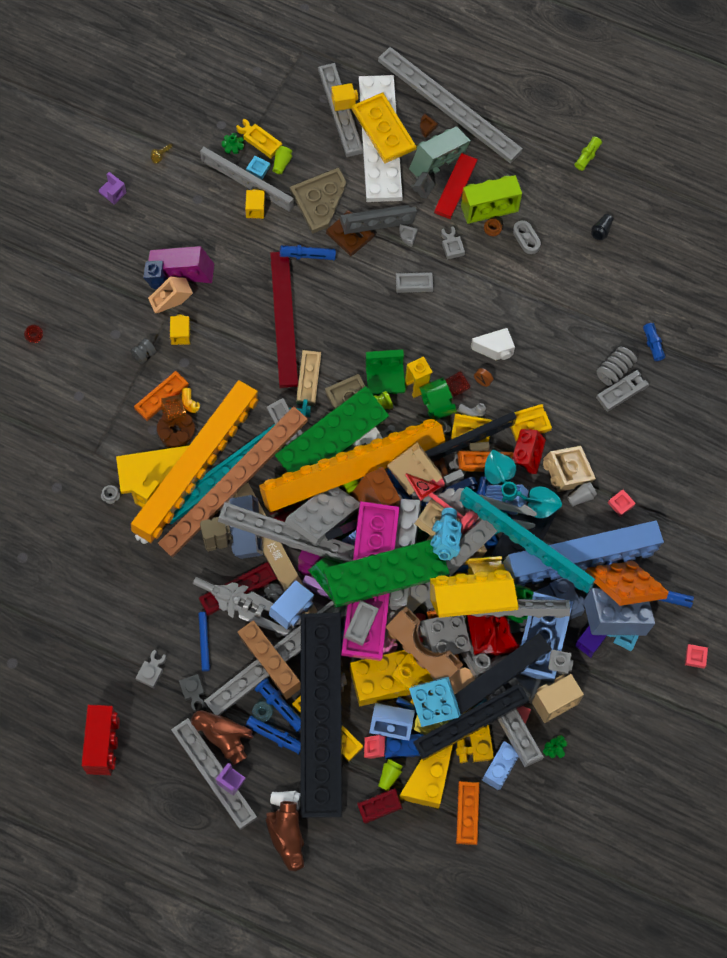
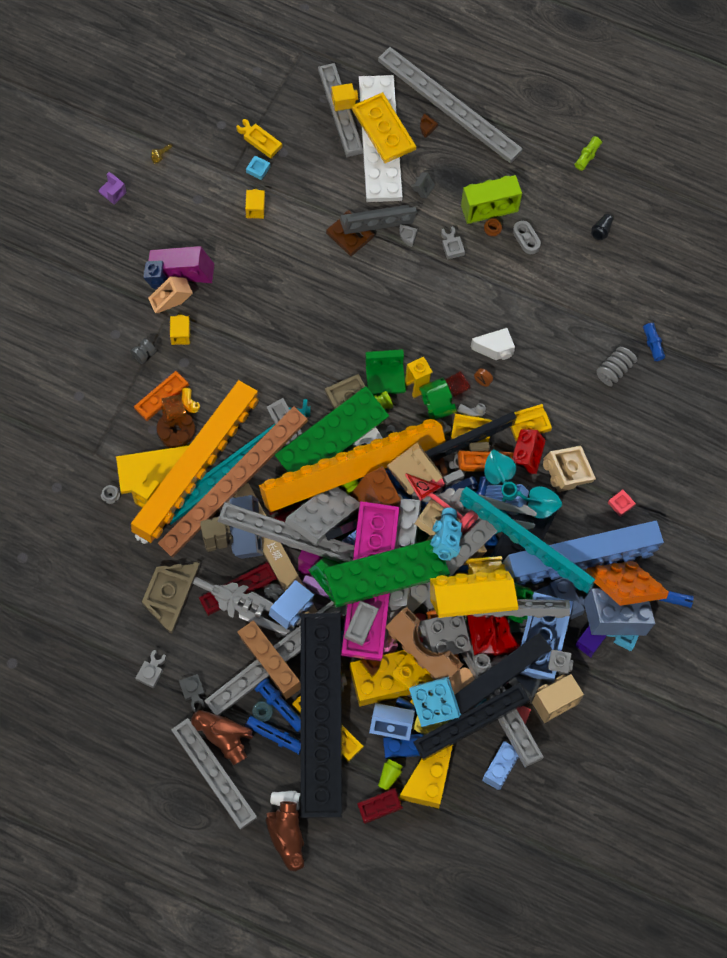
(33, 329): clear red plate -> none
(100, 740): red brick -> none
(169, 592): none -> dark tan wing
(204, 641): blue bar -> none
(230, 779): medium lavender panel -> none
(232, 143): green plant -> none
(246, 178): light grey tile -> none
(282, 158): lime cone -> none
(284, 321): dark red tile -> none
(307, 252): blue pin -> none
(308, 377): tan tile -> none
(319, 198): dark tan plate -> none
(371, 666): none -> reddish brown tile
(374, 746): coral plate -> none
(414, 282): light grey tile -> none
(439, 150): sand green wedge -> none
(454, 186): red tile -> none
(467, 813): orange tile -> none
(480, 747): yellow plate -> none
(555, 747): green plant -> none
(583, 494): light grey cone -> none
(622, 391): light grey plate -> none
(696, 656): coral plate -> none

